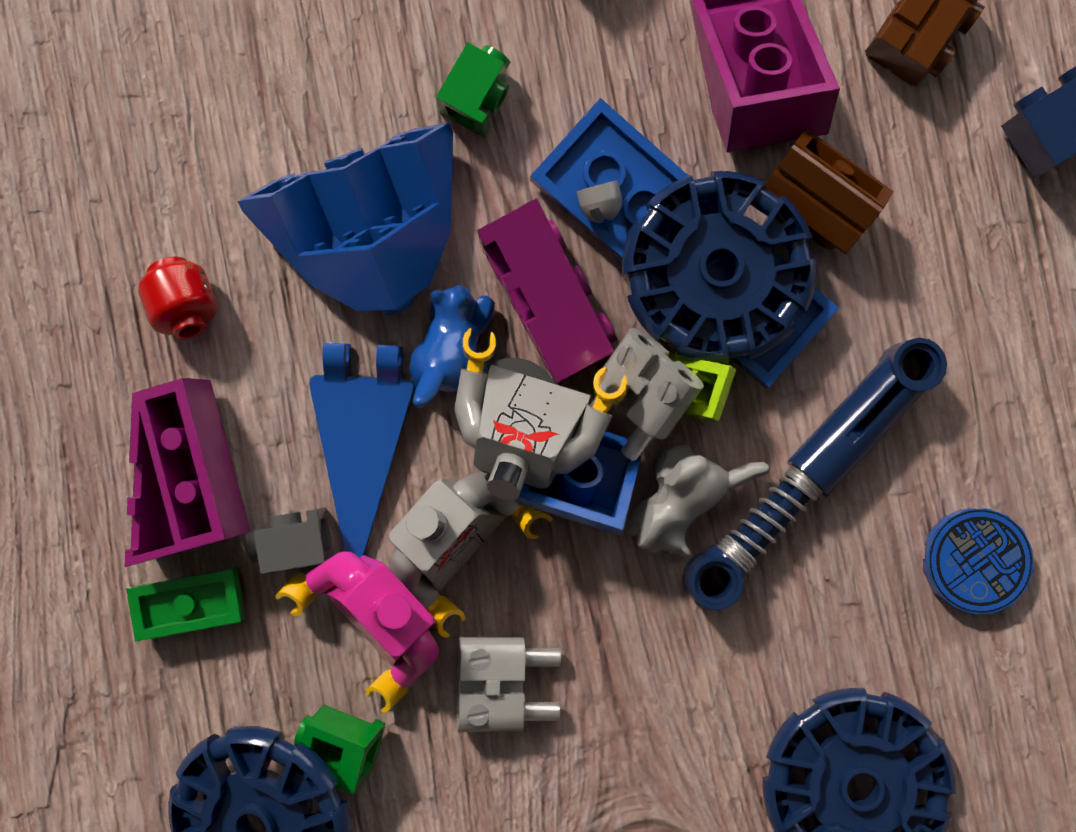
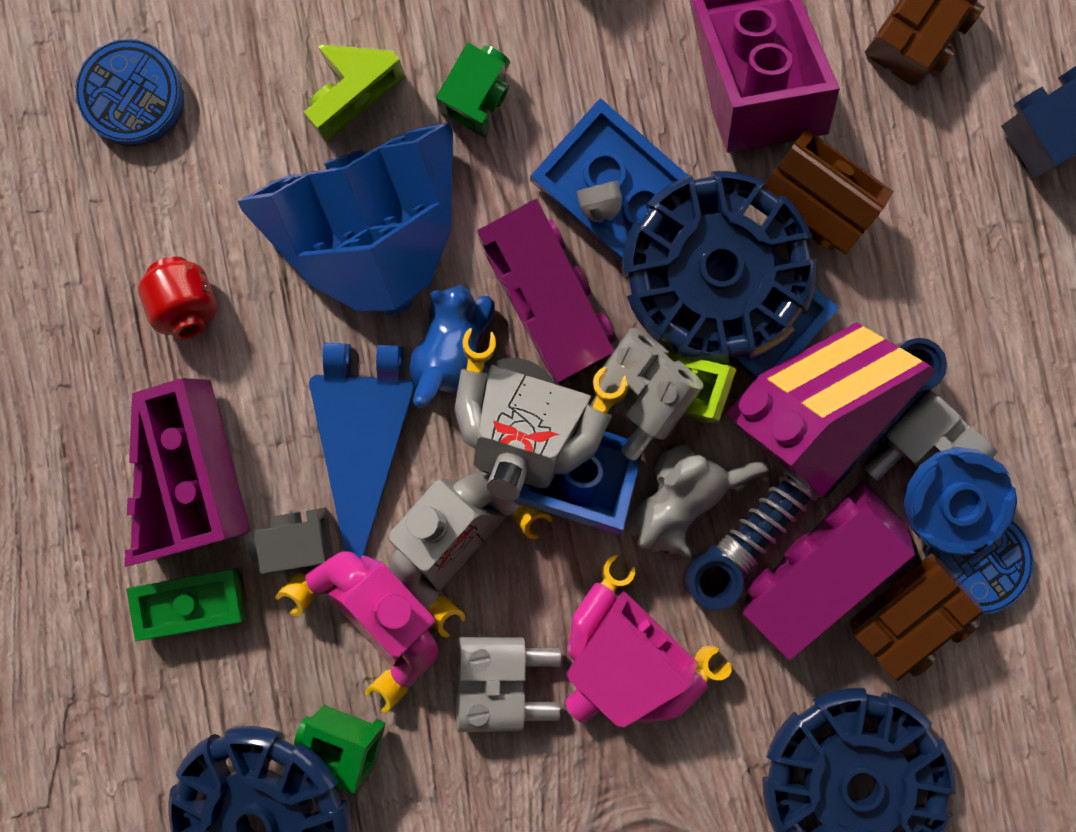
(129, 92): none -> tile
(364, 79): none -> lime slope
(630, 662): none -> dark pink torso
(828, 403): none -> magenta slope
(828, 571): none -> magenta wedge
(917, 618): none -> reddish brown brick
(922, 432): none -> light grey piece
(960, 501): none -> blue tile

